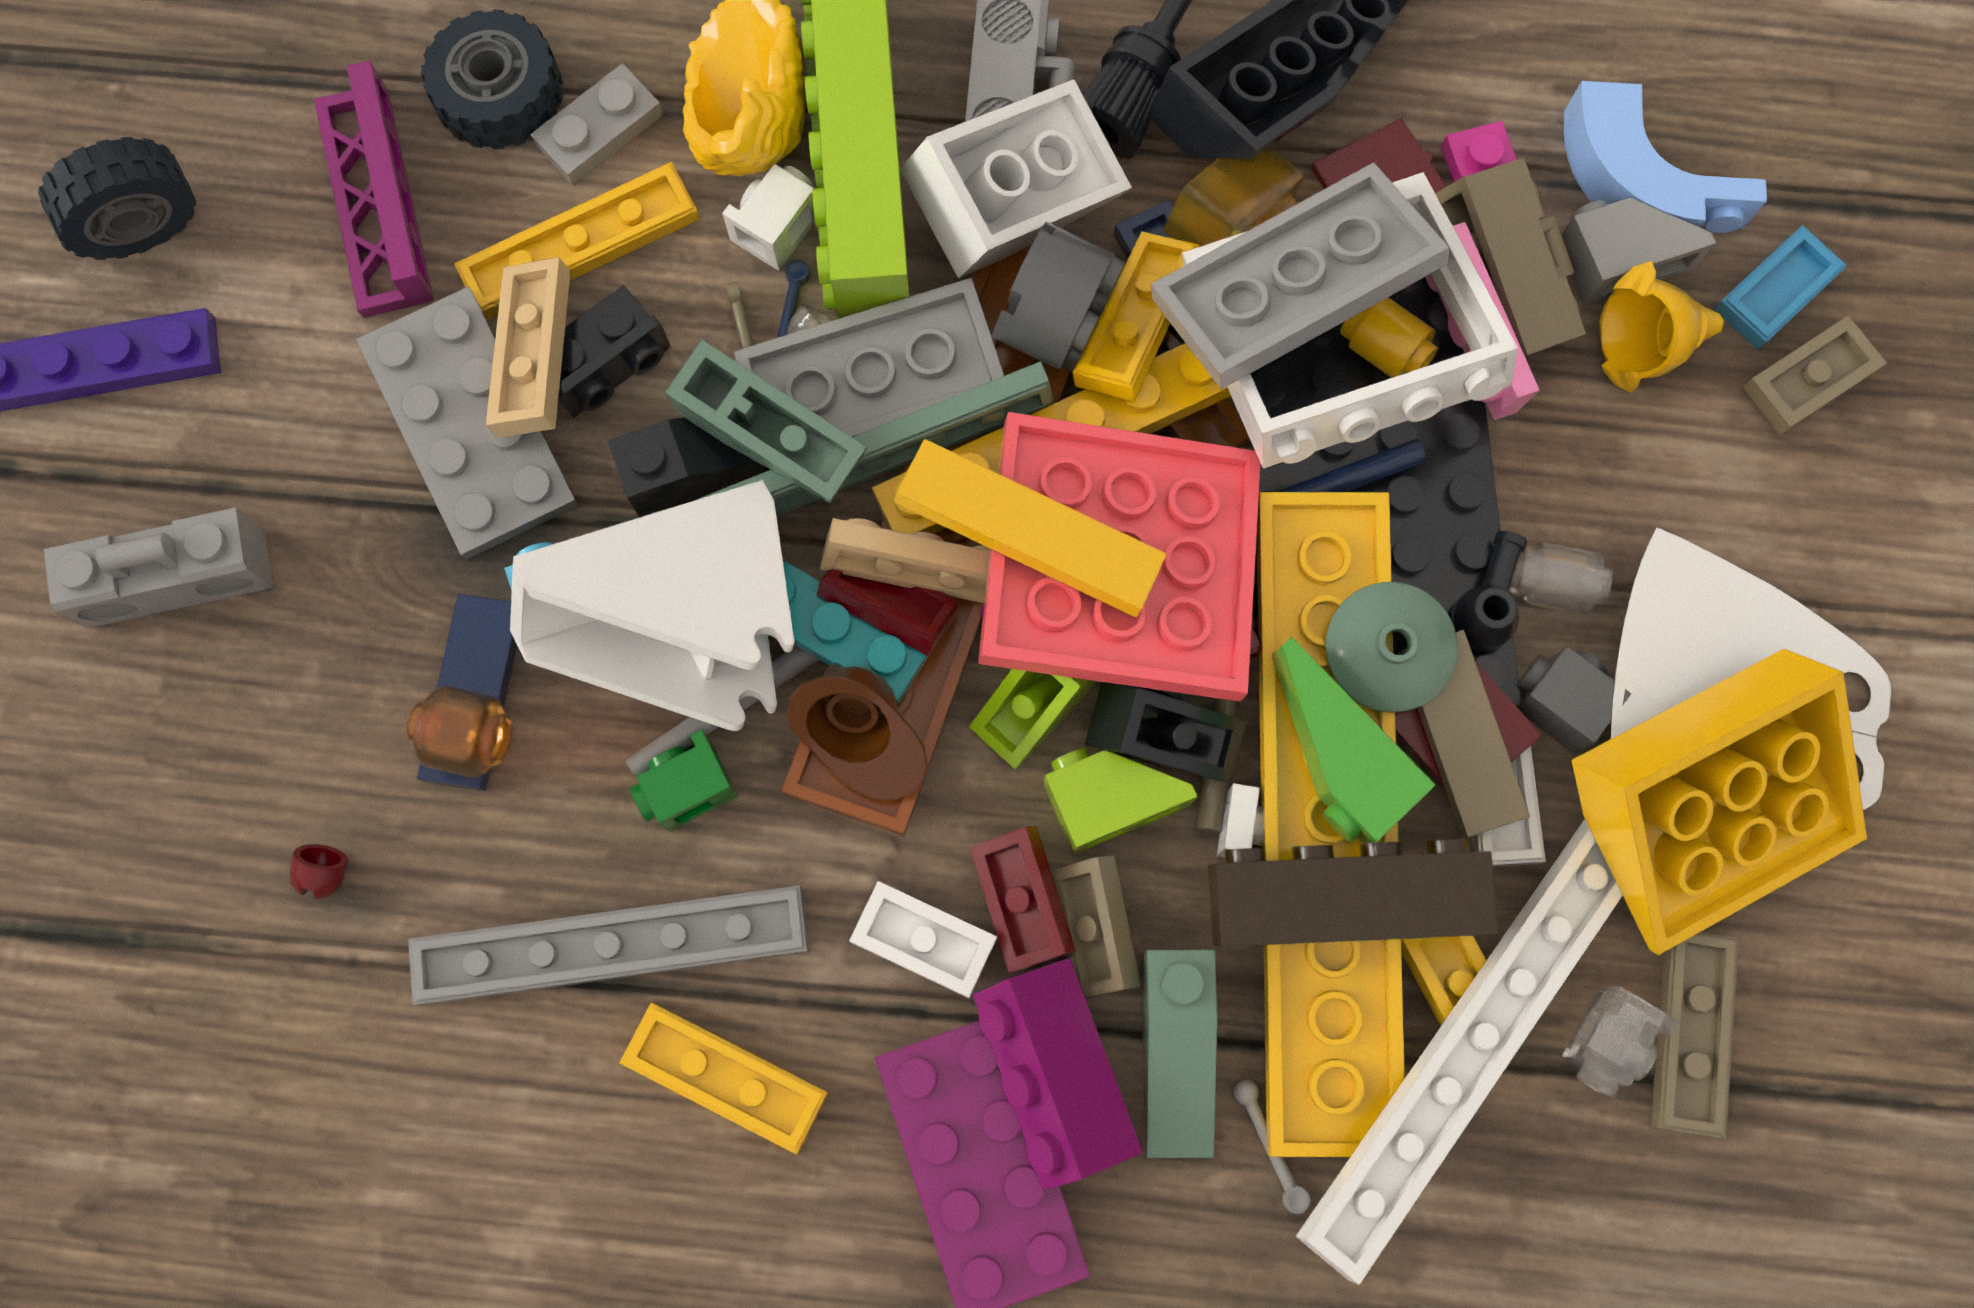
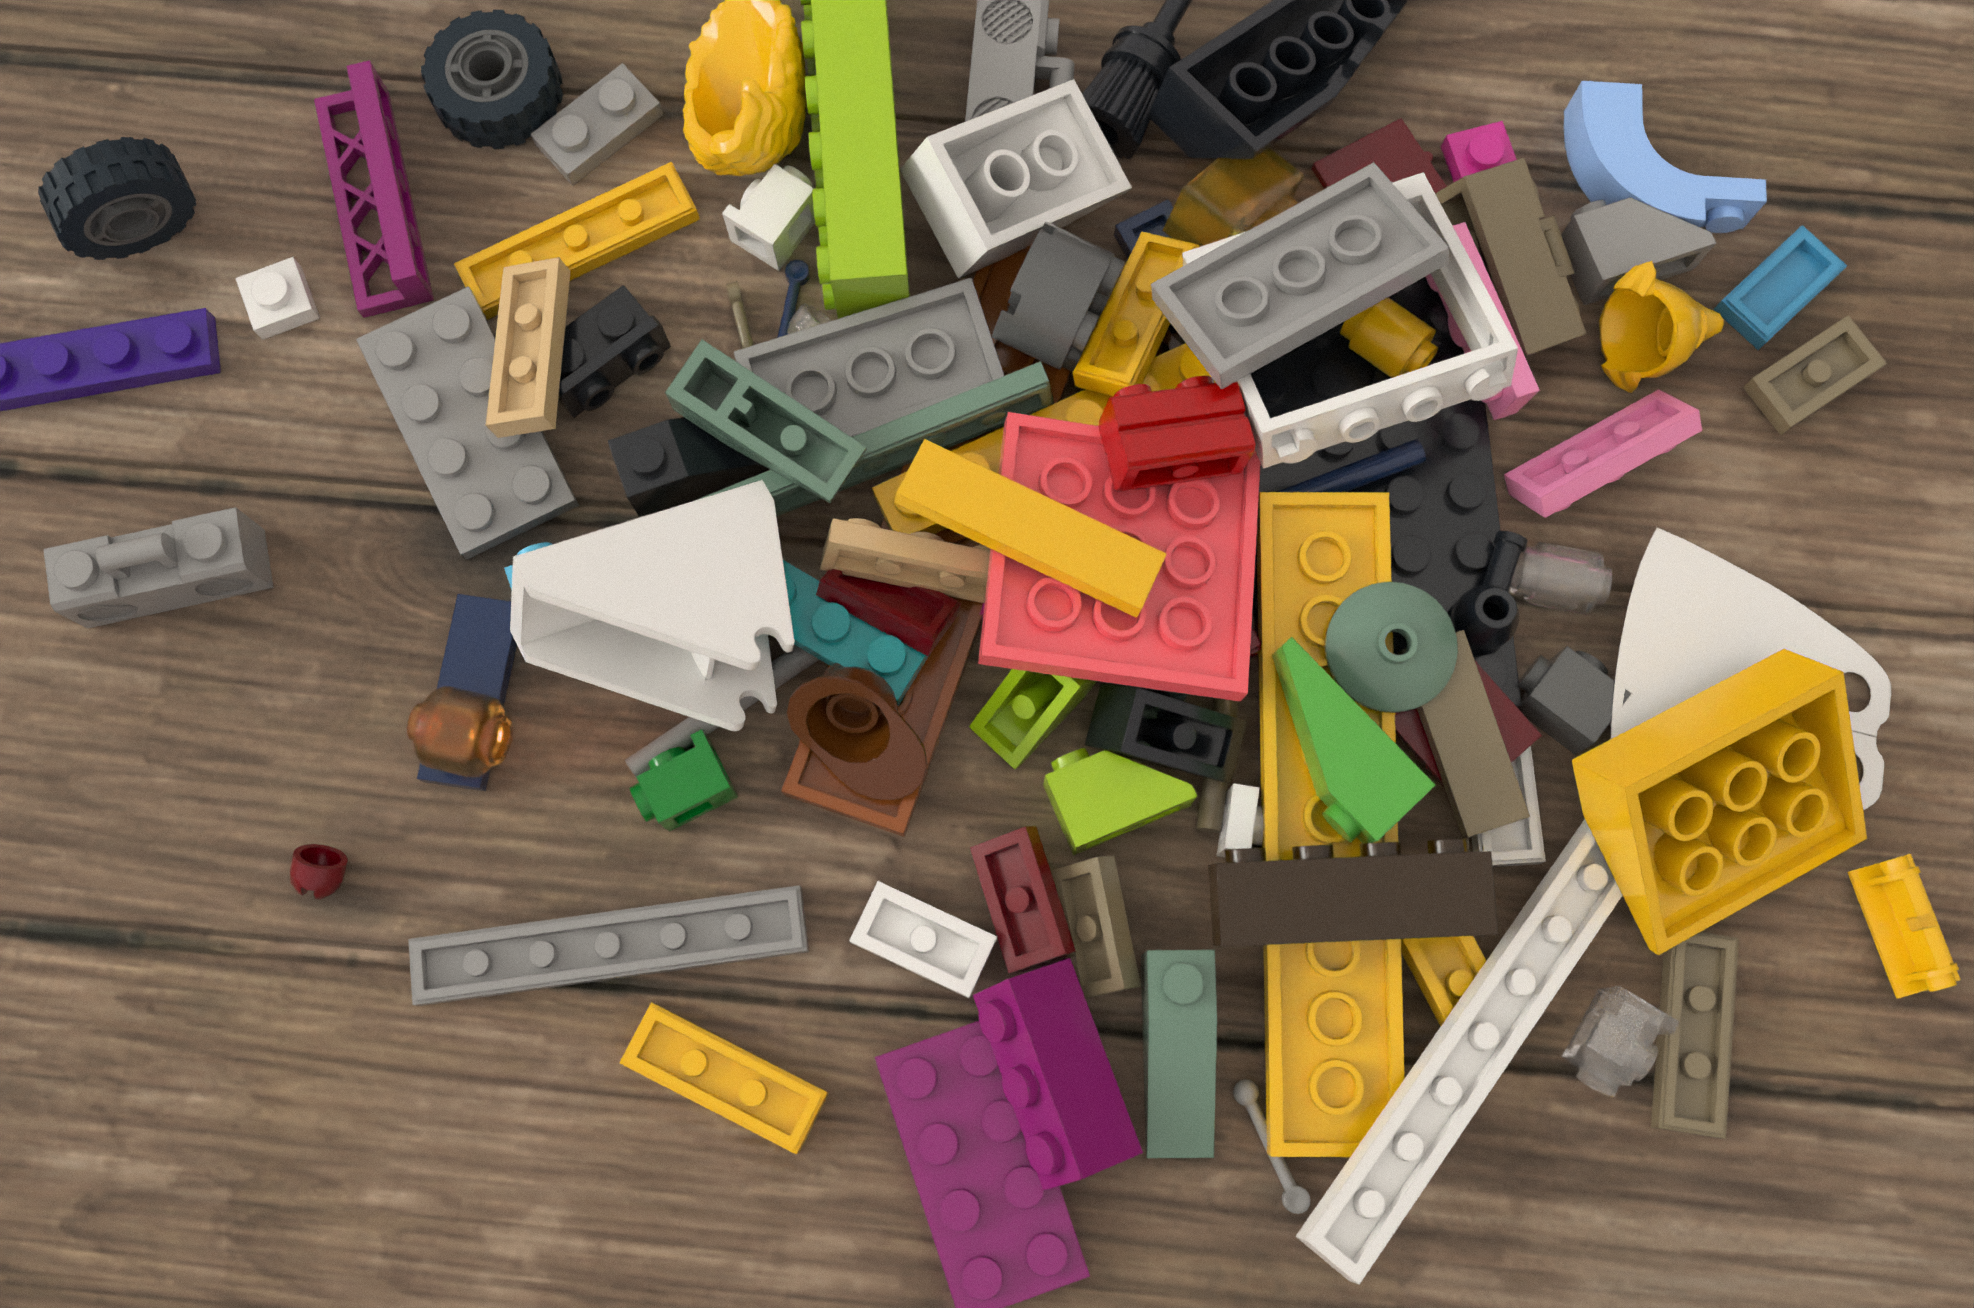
(277, 298): none -> white plate
(1175, 433): none -> red brick
(1603, 453): none -> bright pink plate
(1904, 926): none -> yellow hinge

